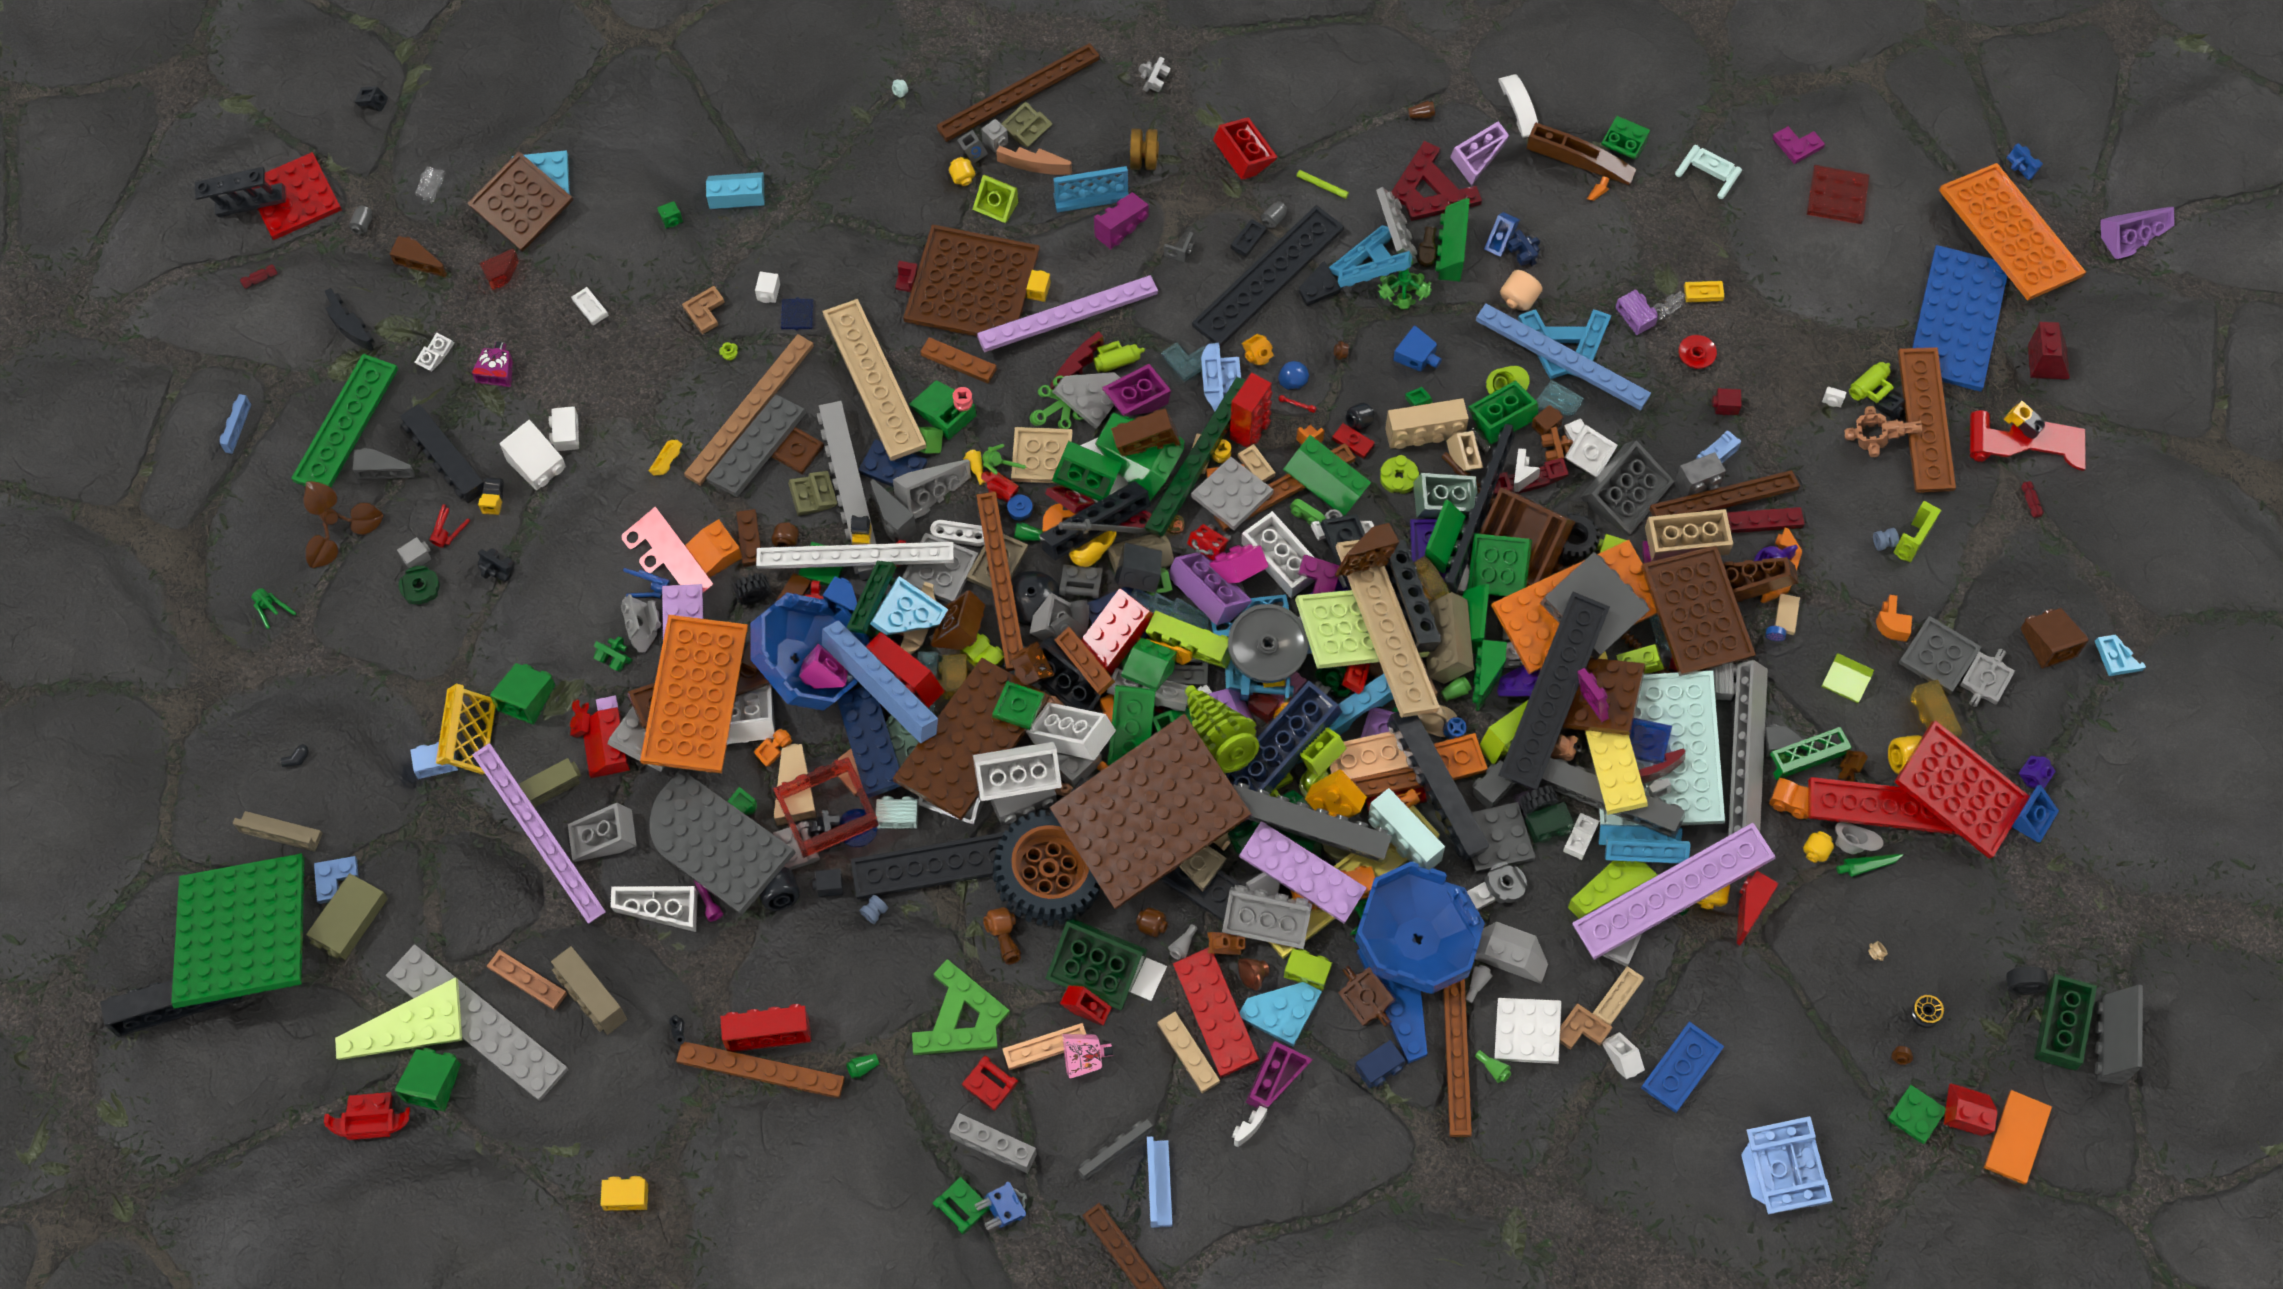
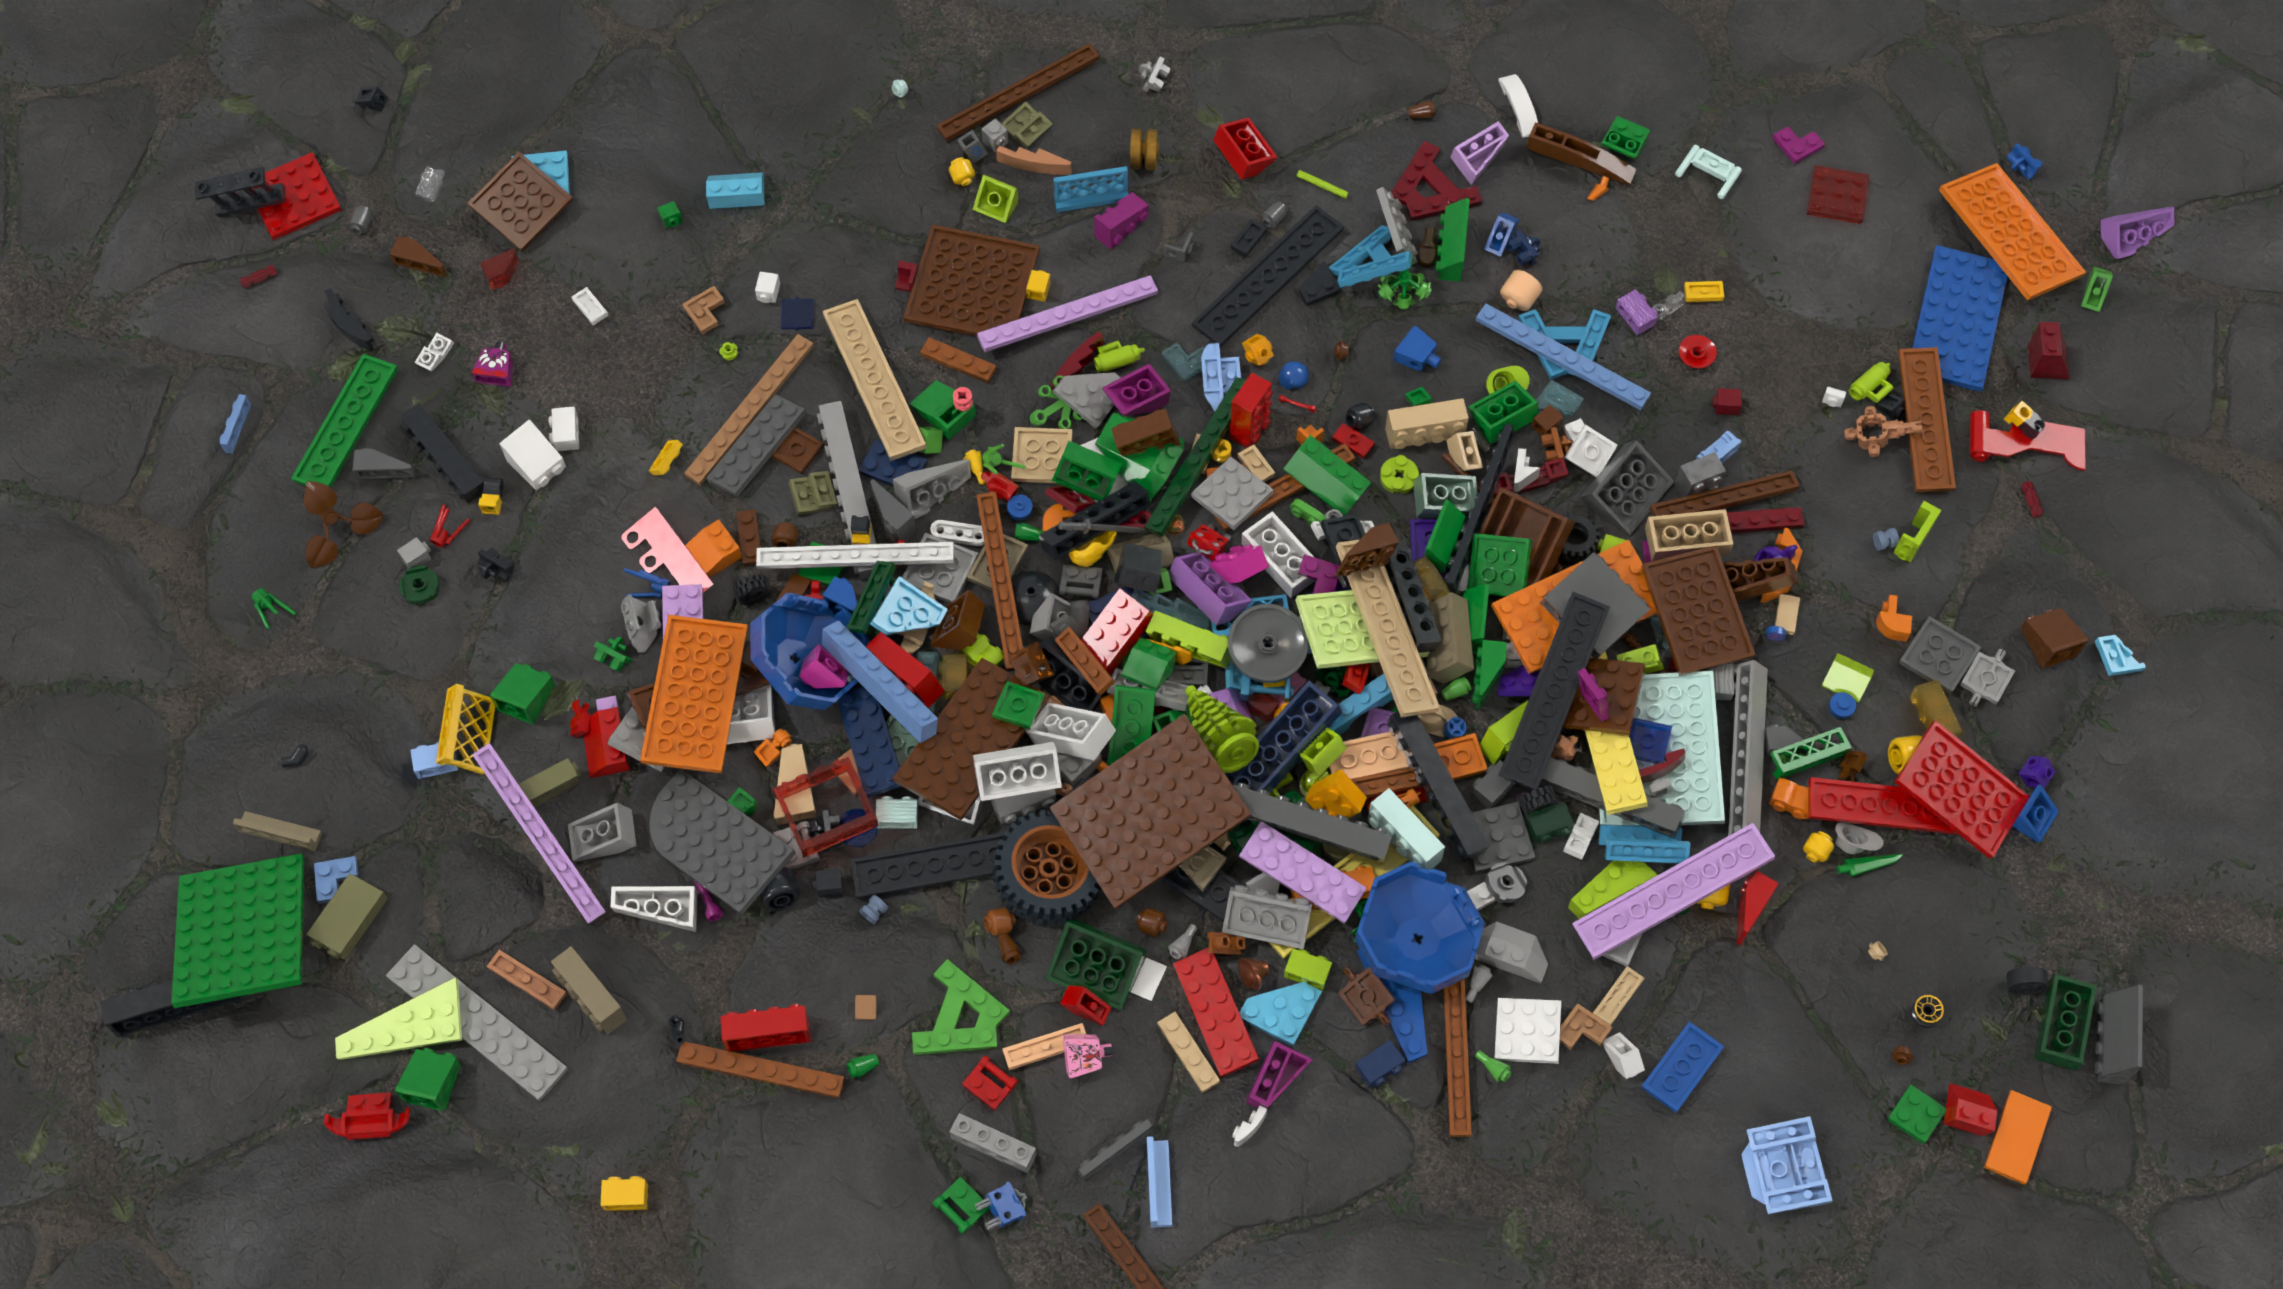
(865, 1007): none -> medium nougat slope
(1842, 705): none -> blue wheel
(2096, 288): none -> bright green slope

